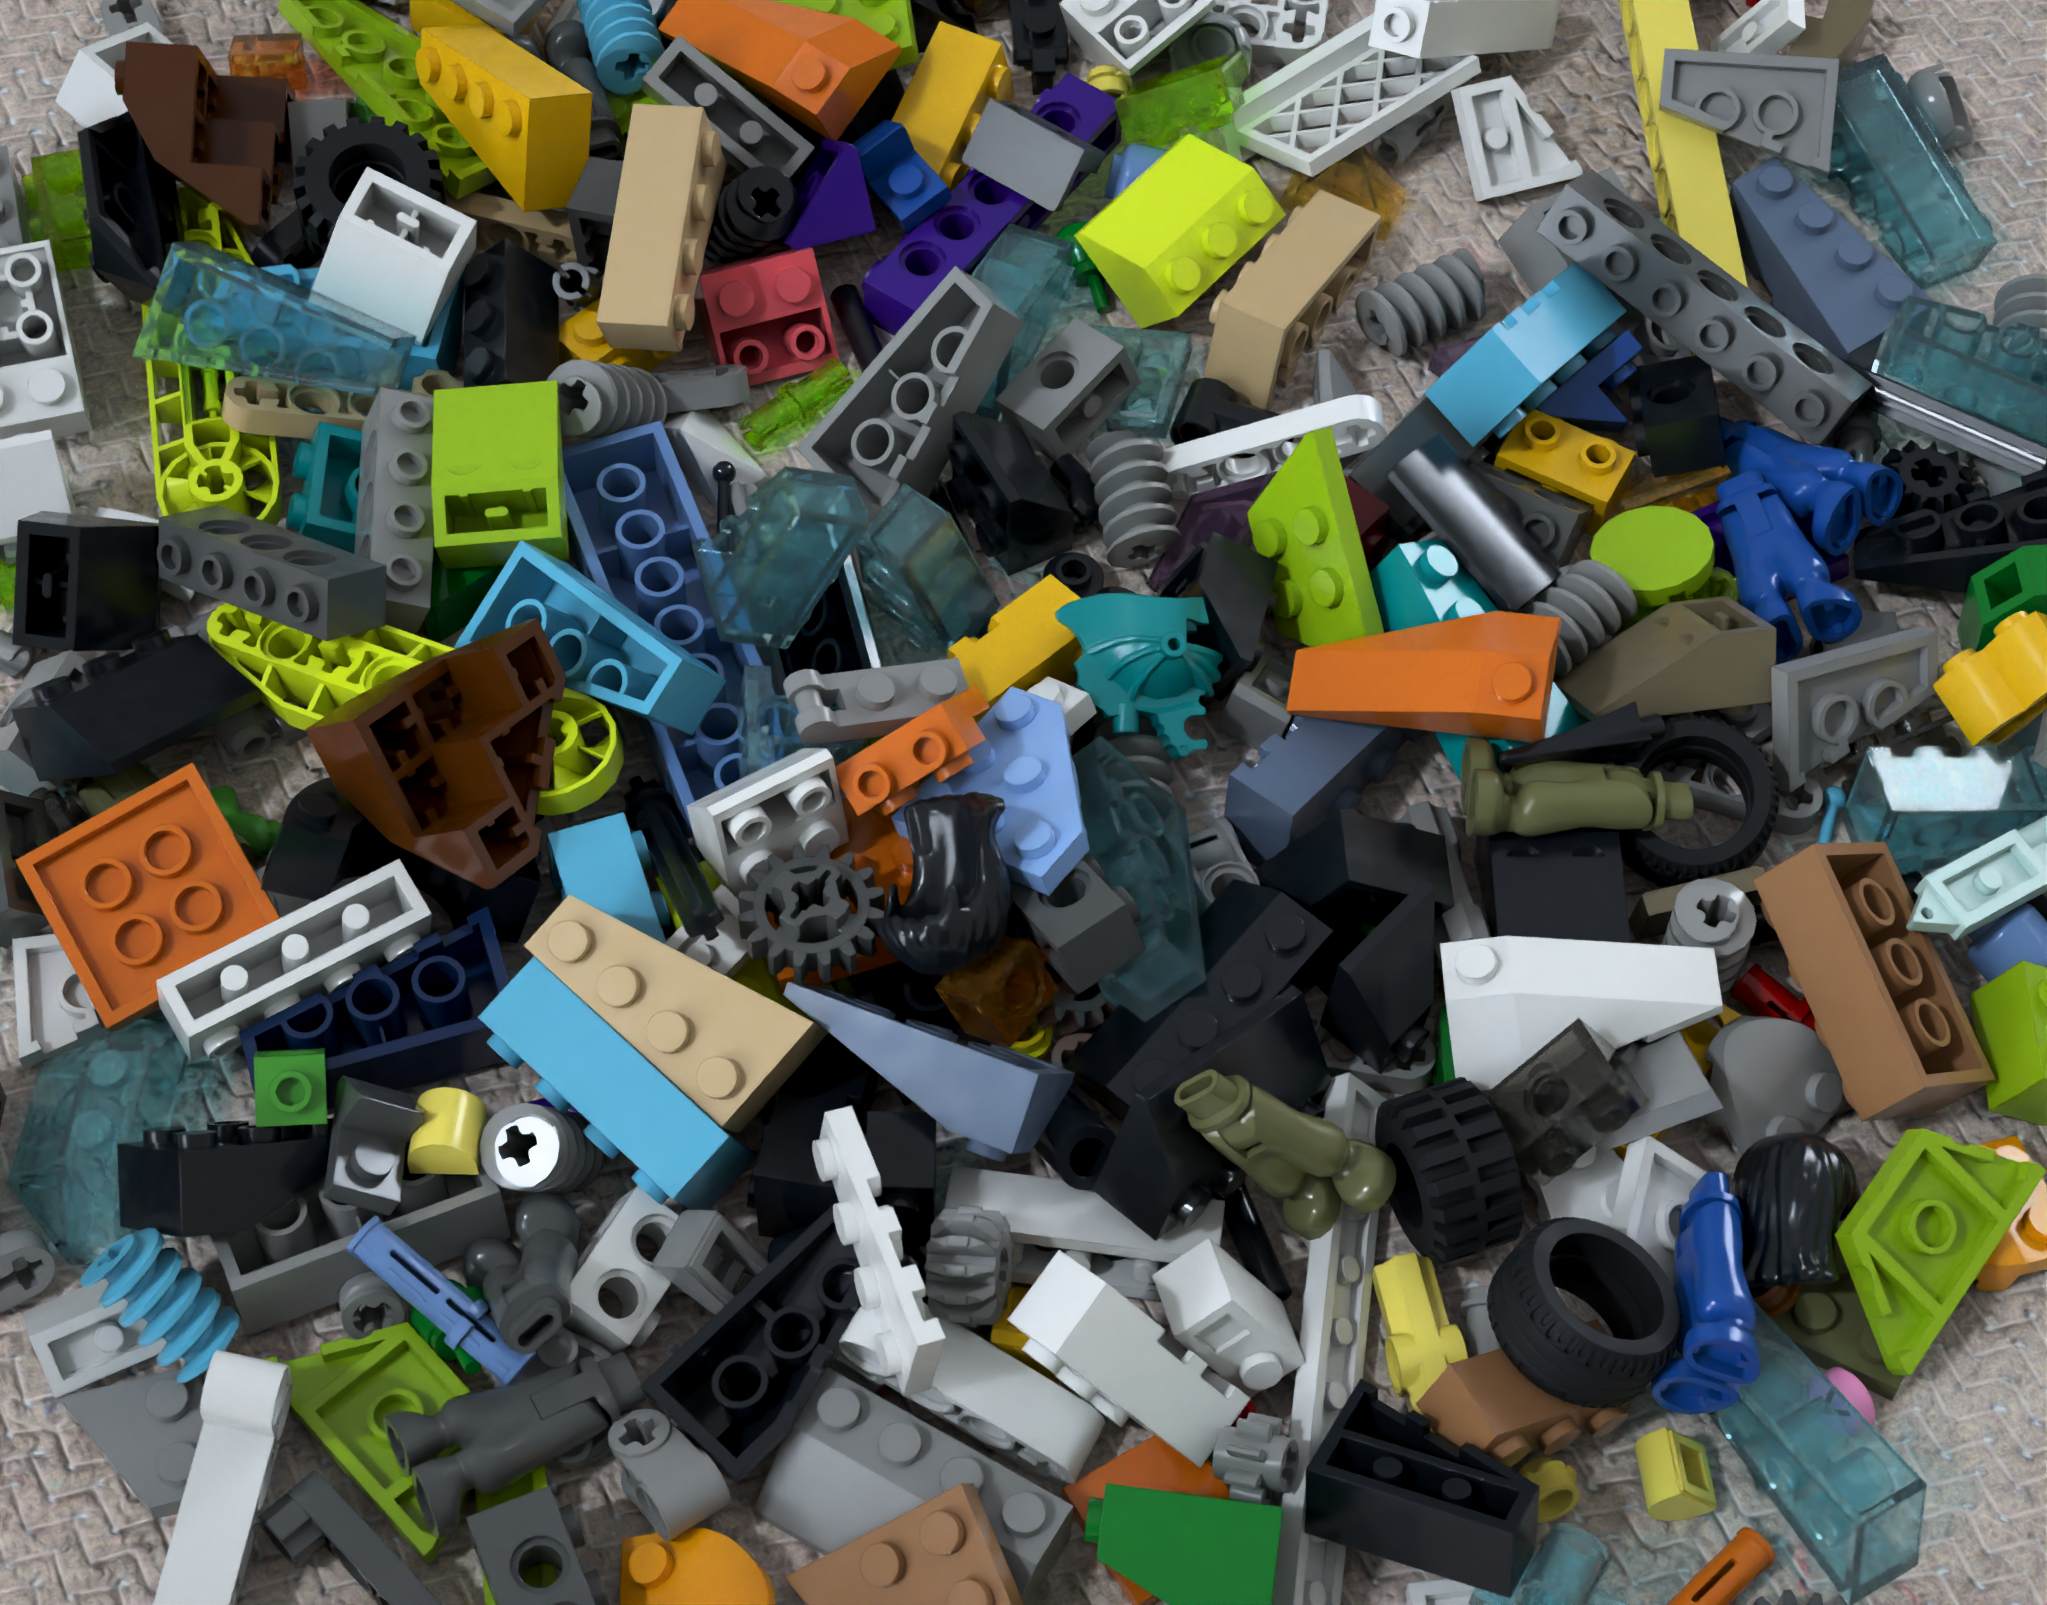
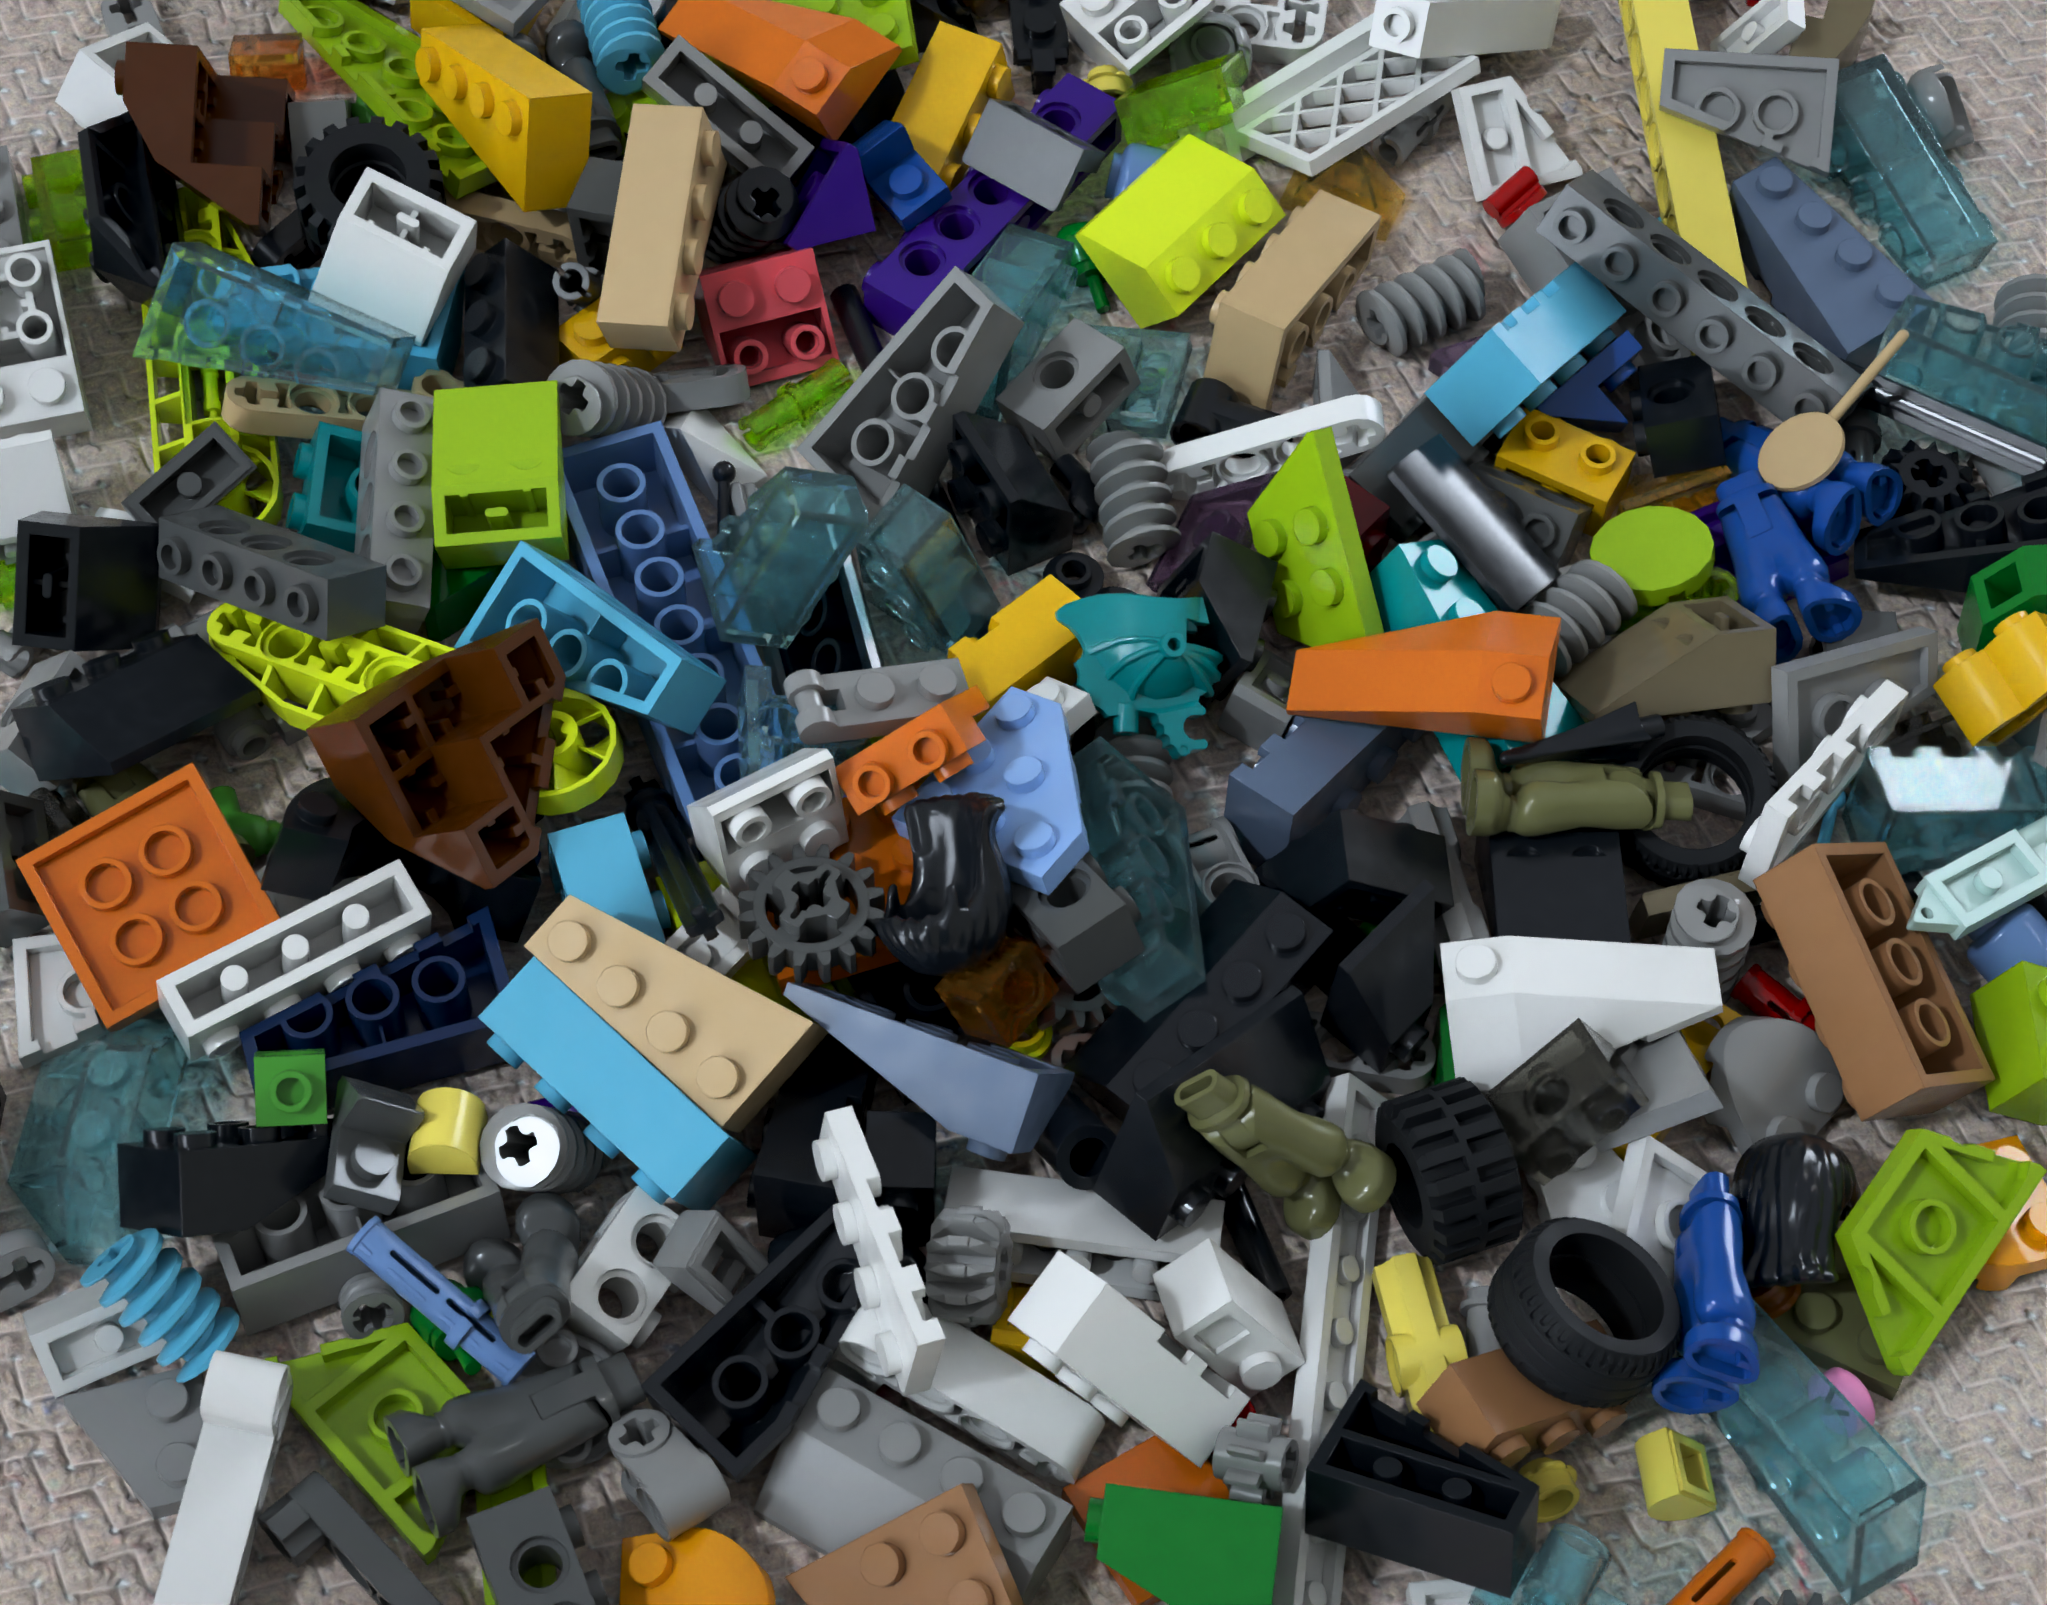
(192, 478): none -> dark grey slope
(1514, 197): none -> red plate
(1812, 443): none -> tan piece
(1819, 782): none -> white wing

